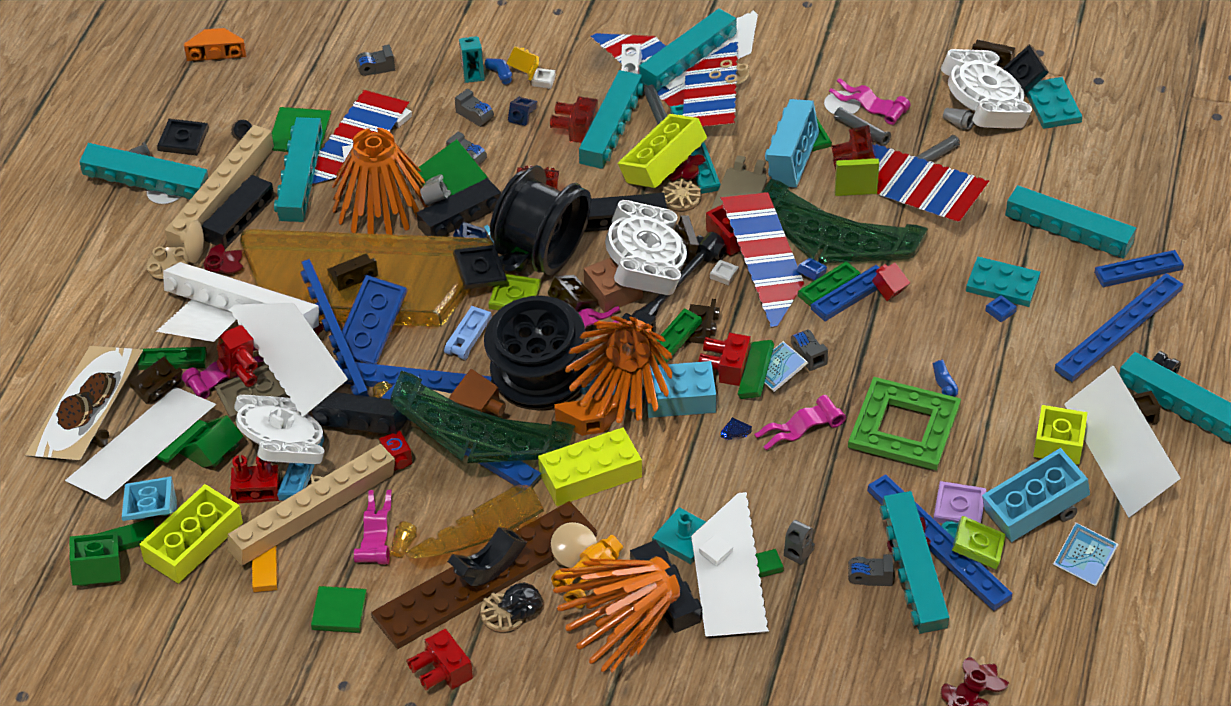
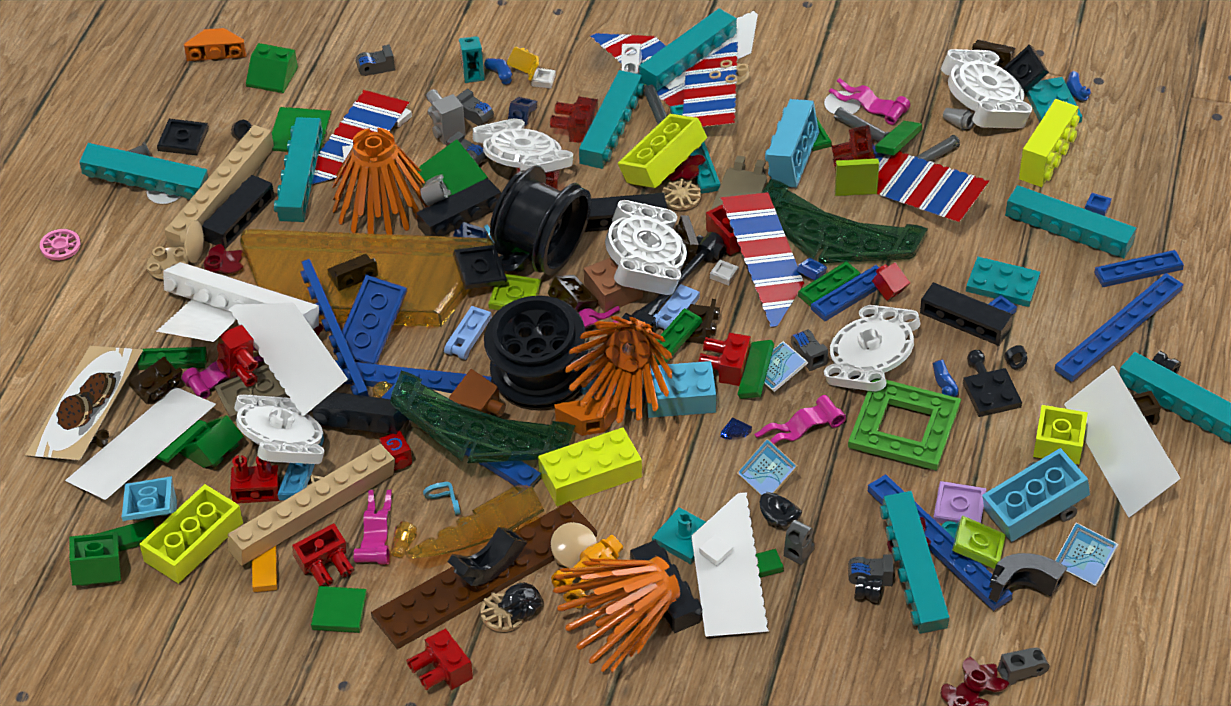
(60, 244): none -> bright pink wheel
(271, 68): none -> green slope
(320, 549): none -> red brick
(427, 490): none -> medium azure piece
(446, 115): none -> light grey brick
(521, 147): none -> white piece
(677, 302): none -> light blue plate
(767, 468): none -> piece
(778, 509): none -> black hat
(870, 589): none -> black wheel
(885, 343): none -> white piece
(898, 137): none -> green tile
(966, 314): none -> black brick
(991, 390): none -> black plate
(1015, 355): none -> black tile
(1022, 665): none -> dark grey leg
(1026, 570): none -> black arch
(1049, 143): none -> neon yellow brick
(1075, 87): none -> blue arm
(1098, 204): none -> blue tile

